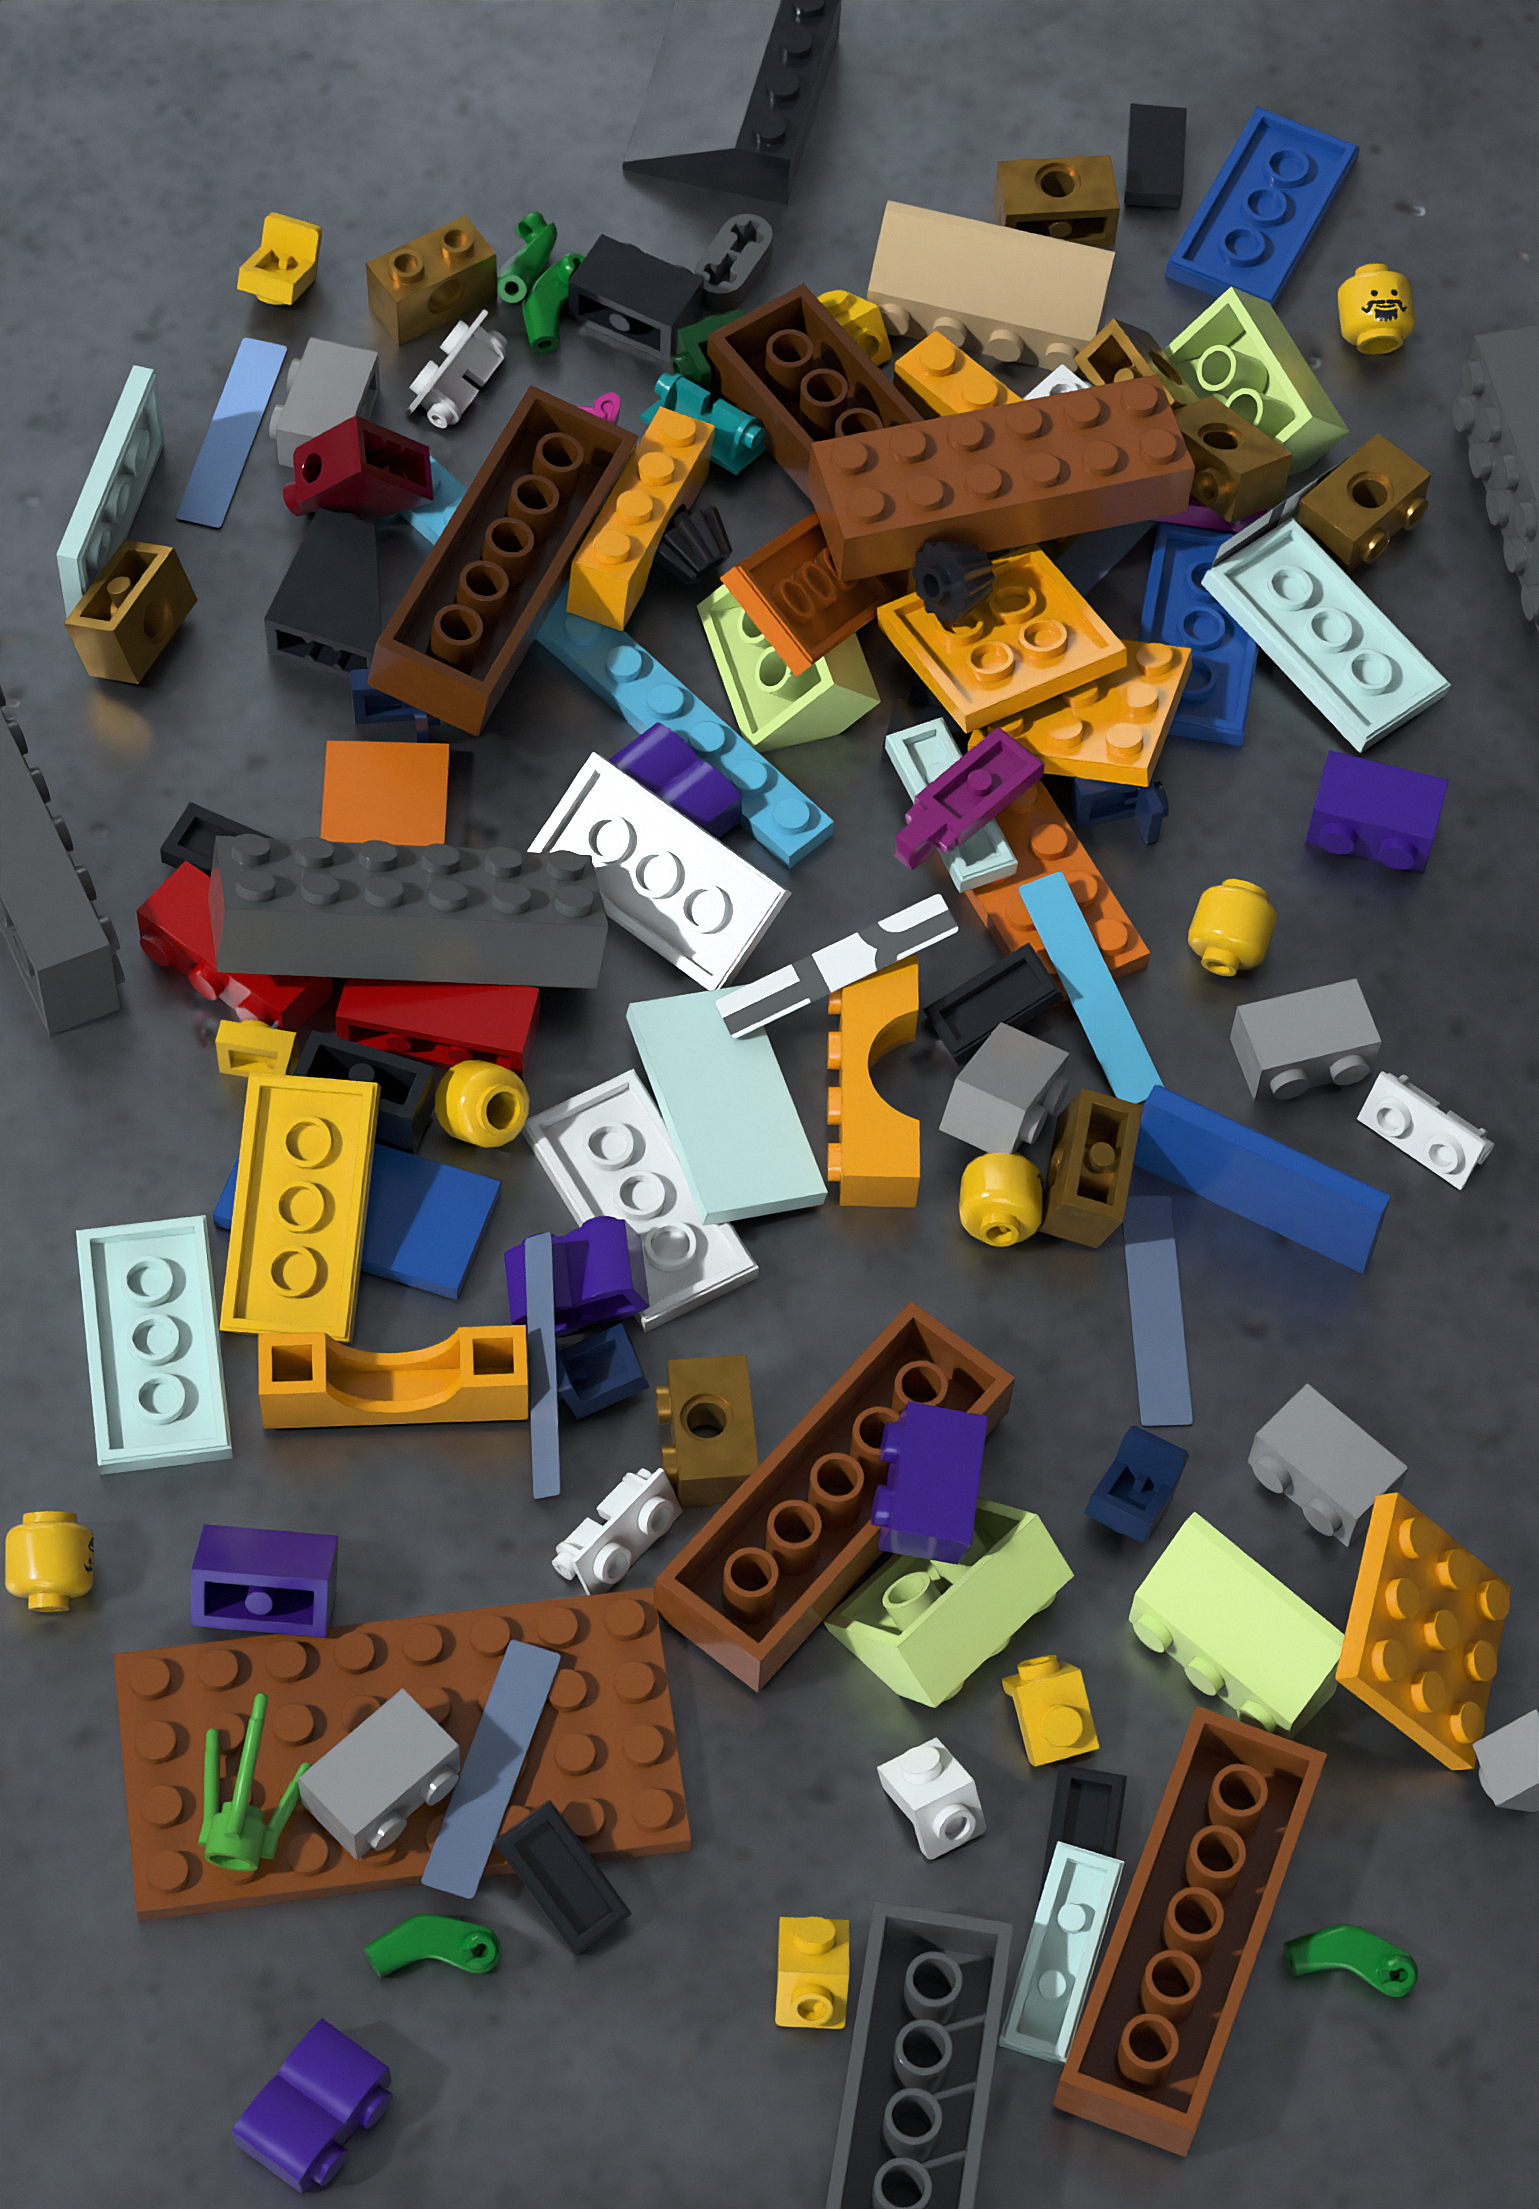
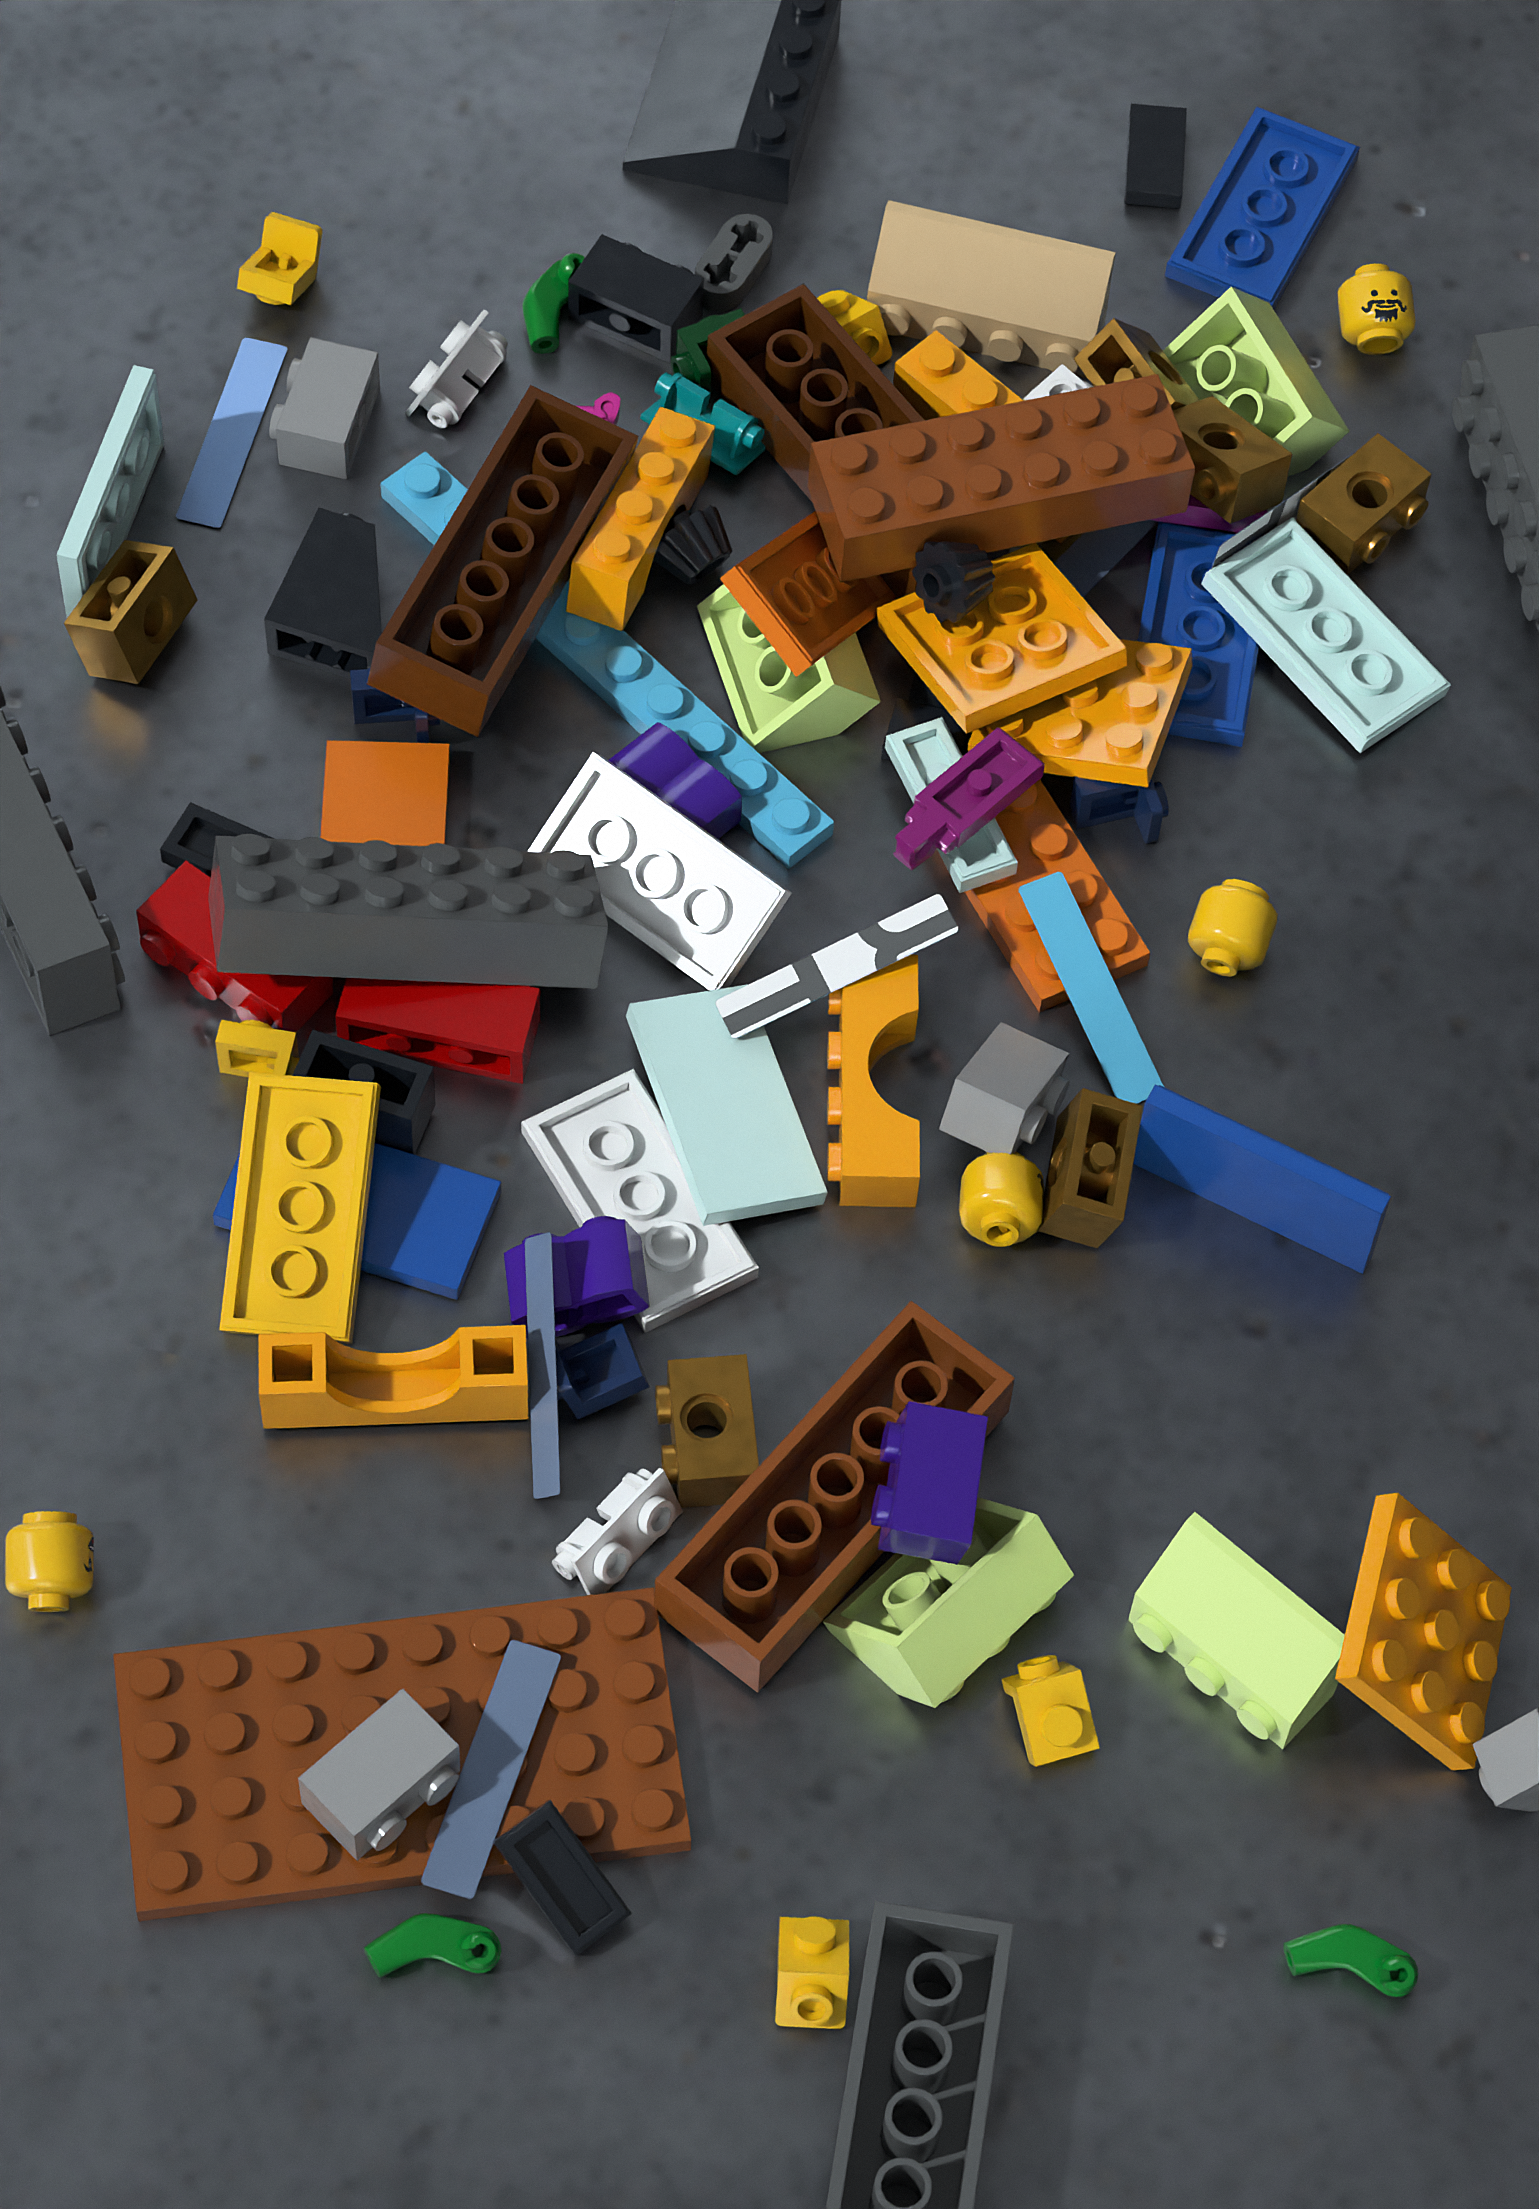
(153, 1345): light aqua tile -> none
(237, 1835): bright green plant -> none
(264, 1580): dark purple brick -> none
(313, 2108): dark purple brick -> none
(360, 472): dark red torso -> none
(432, 280): pearl gold brick -> none
(481, 1103): yellow head -> none
(526, 264): green arm -> none
(935, 1797): white bracket -> none
(1005, 993): black tile -> none
(1059, 198): pearl gold brick -> none
(1061, 1953): light aqua tile -> none
(1085, 1813): black tile -> none
(1138, 1484): dark blue bracket -> none
(1156, 1311): sand blue sticker -> none
(1189, 1931): dark orange brick -> none
(1305, 1040): light grey brick -> none
(1324, 1464): light grey brick -> none
(1376, 811): dark purple brick -> none
(1423, 1131): white hinge -> none

